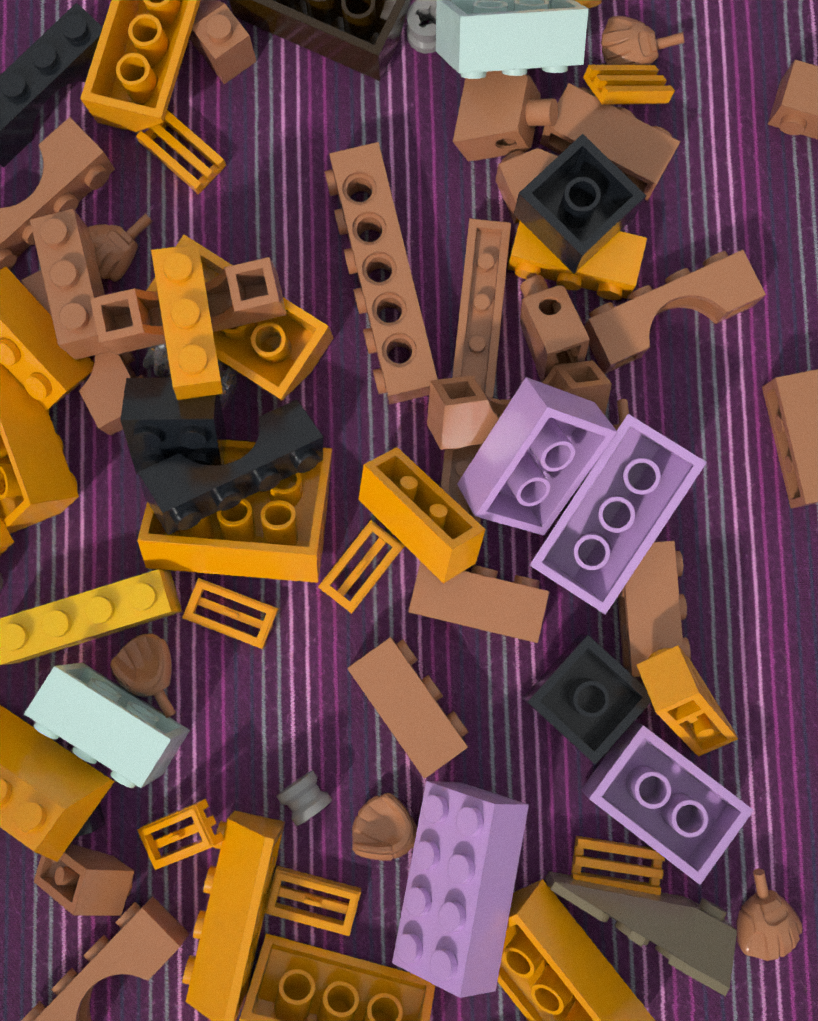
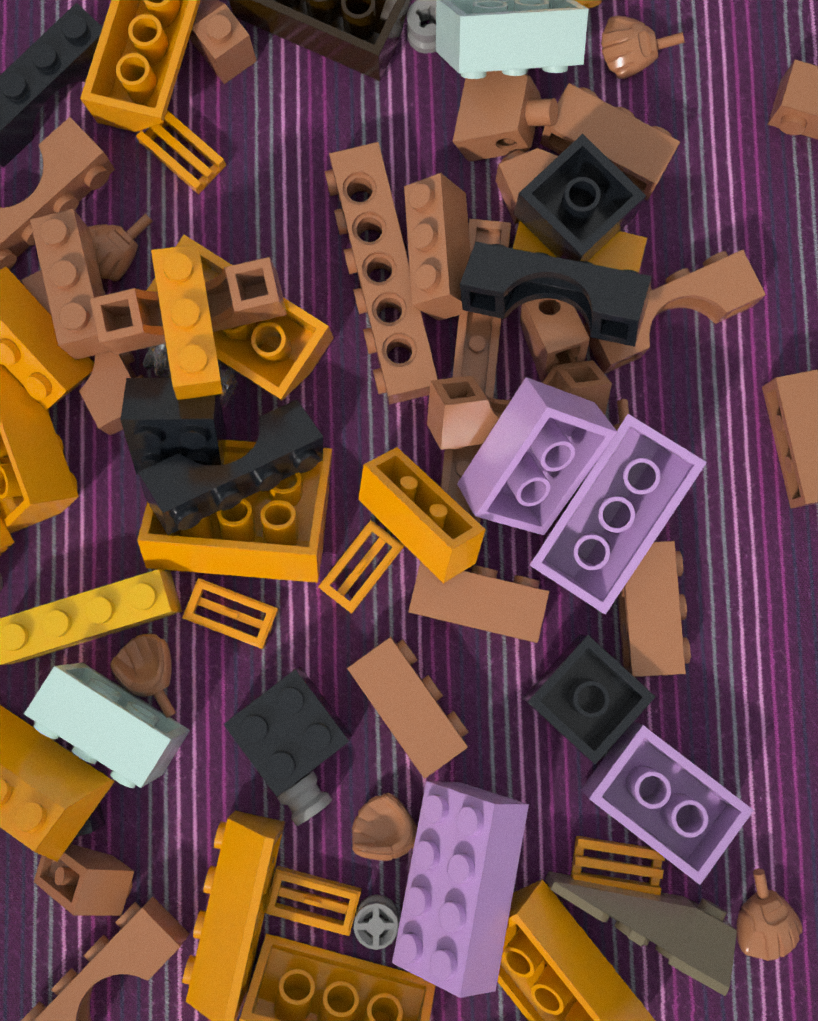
(201, 824): light orange tile -> none
(288, 731): none -> black brick
(376, 932): none -> light grey wheel
(437, 245): none -> nougat brick
(505, 278): none -> black arch
(628, 84): light orange tile -> none
(685, 701): light orange slope -> none

